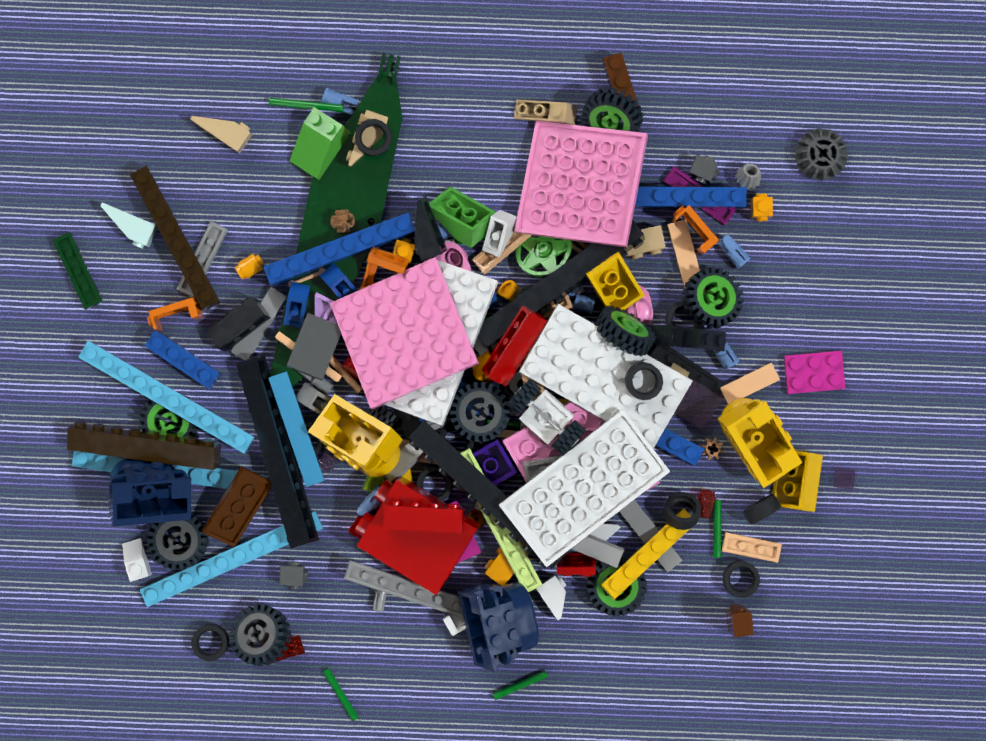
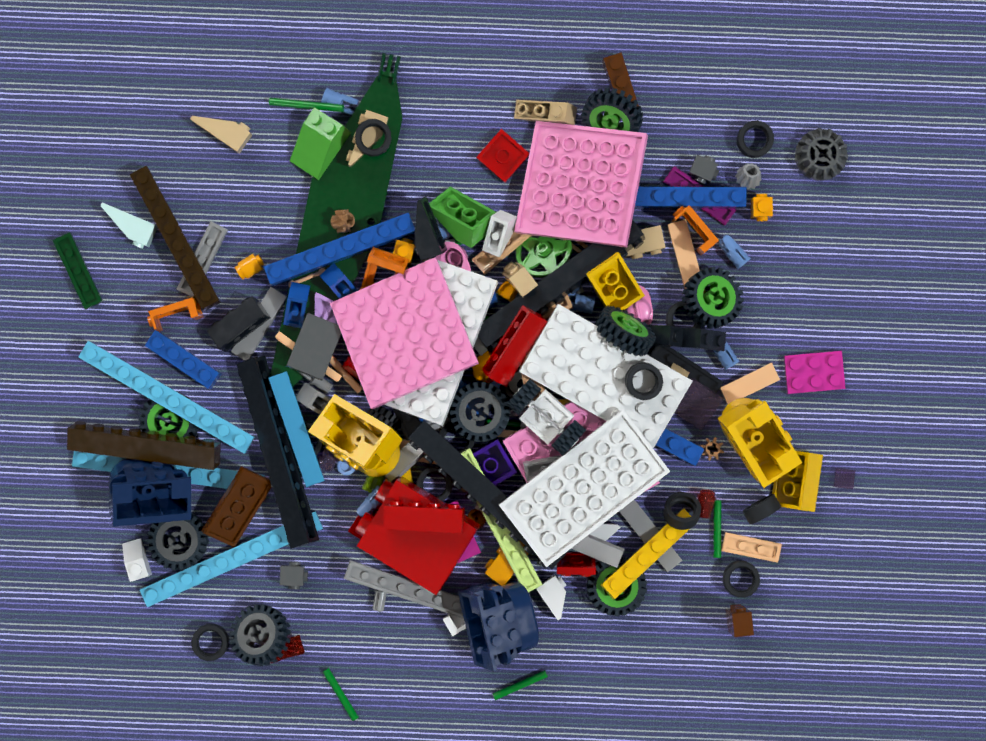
(344, 468): none -> light blue tile
(503, 155): none -> red plate
(519, 278): none -> tan slope
(769, 139): none -> black tyre

